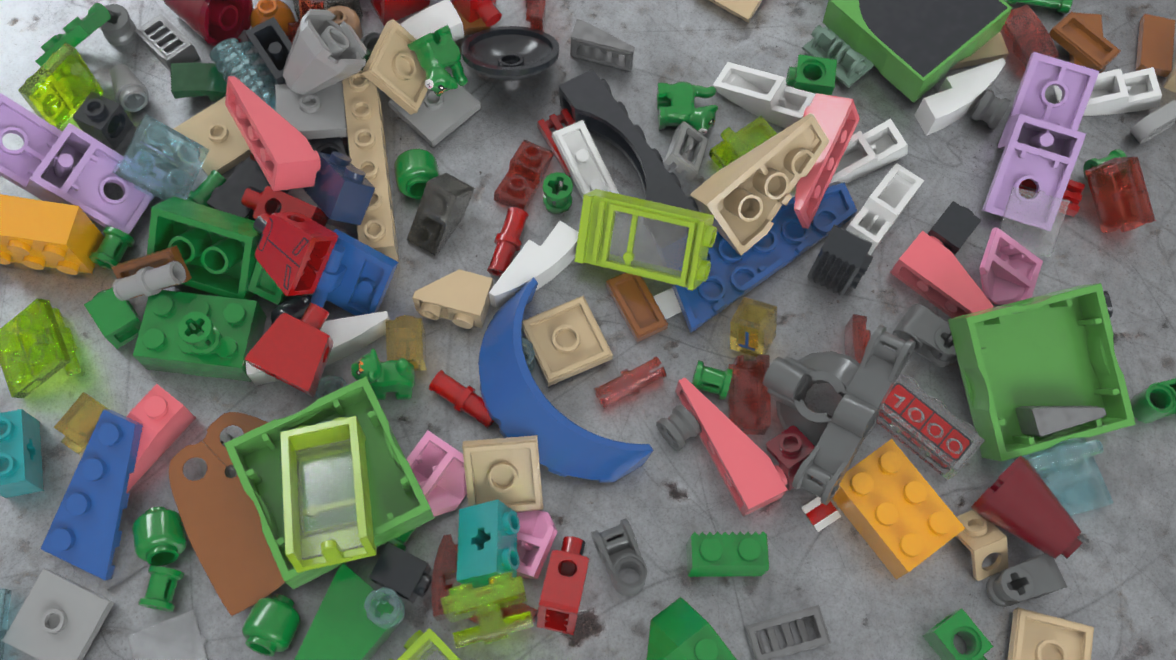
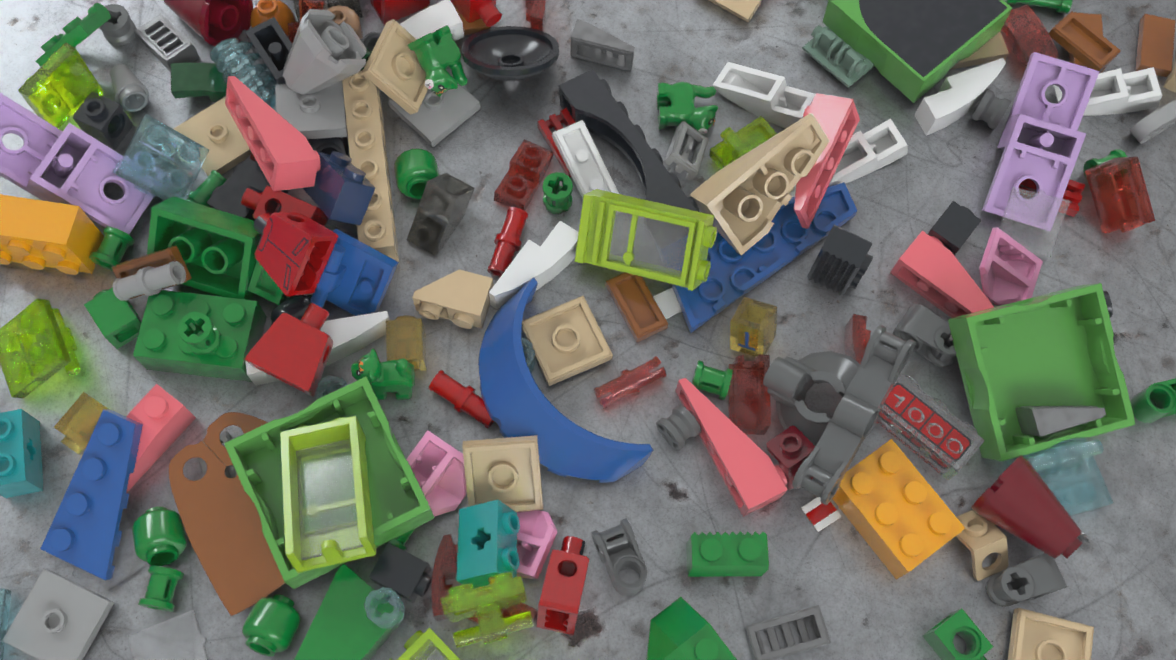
(819, 69): green brick -> none
(885, 205): white slope -> none

